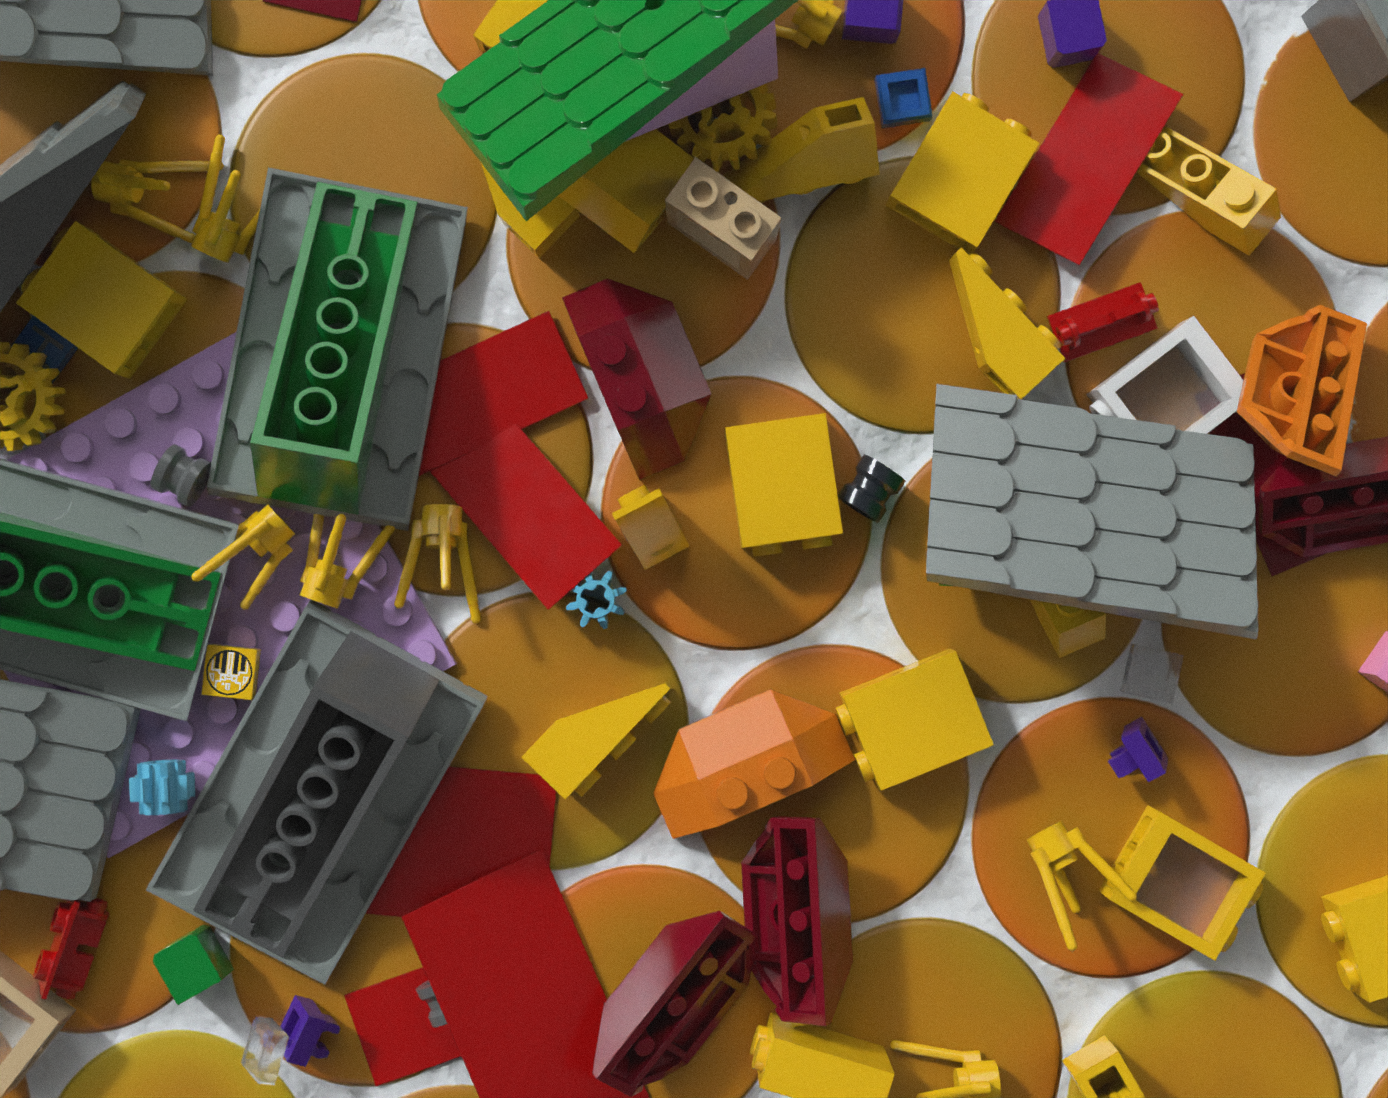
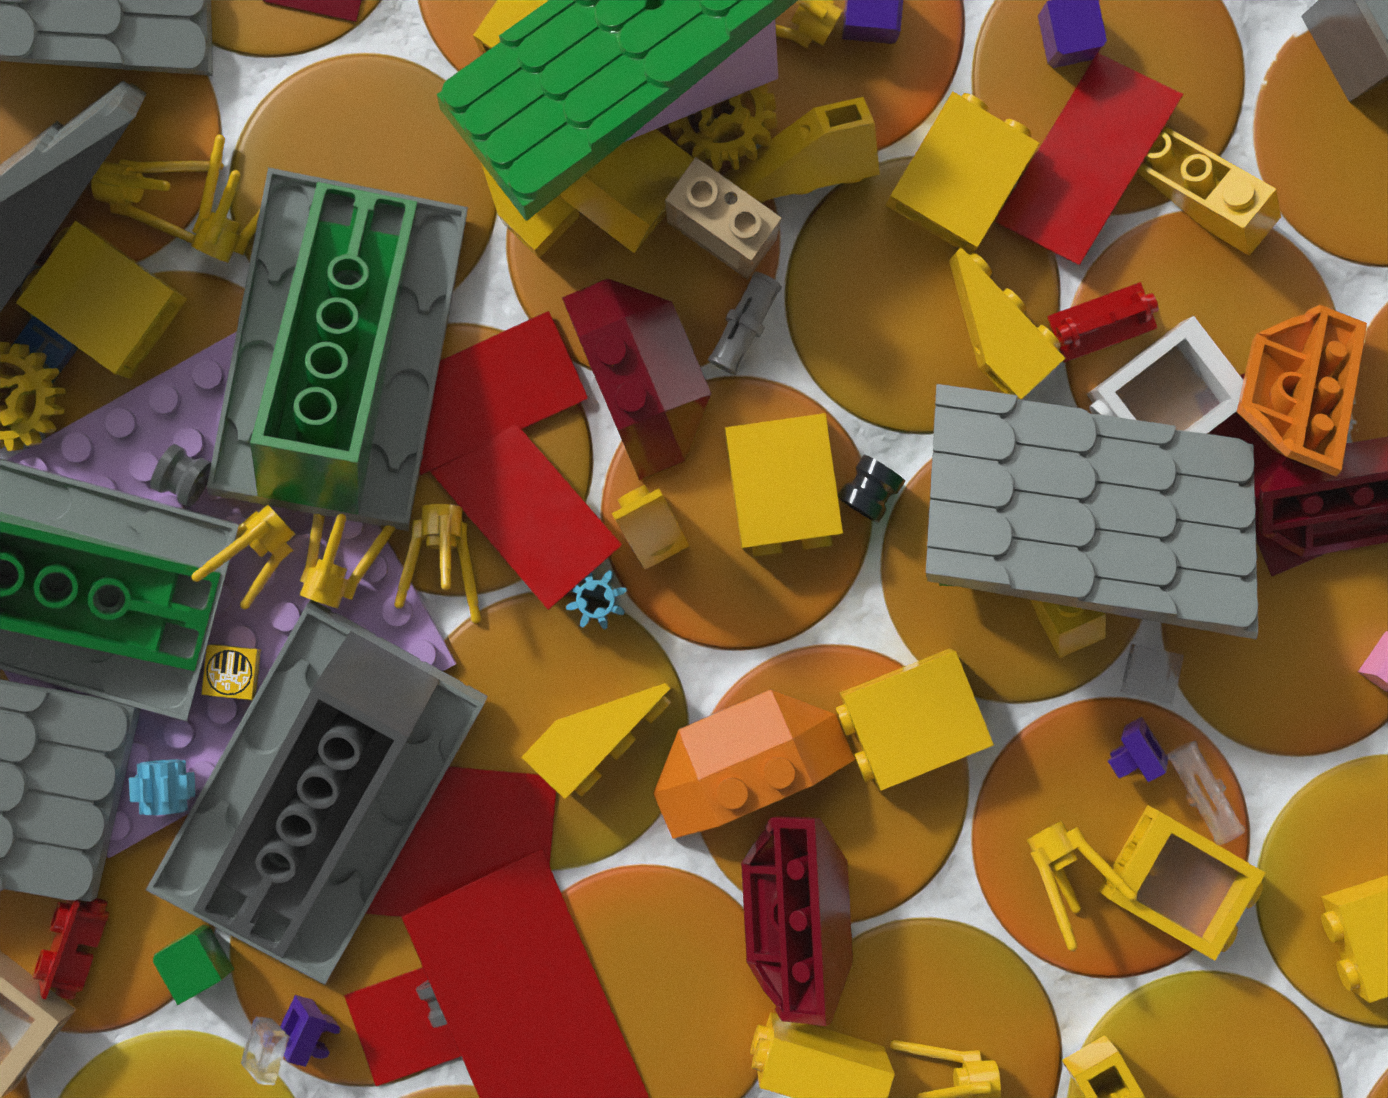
(672, 1000): dark red wedge -> none
(745, 323): none -> light grey pin
(903, 98): blue tile -> none
(1222, 823): none -> clear pin

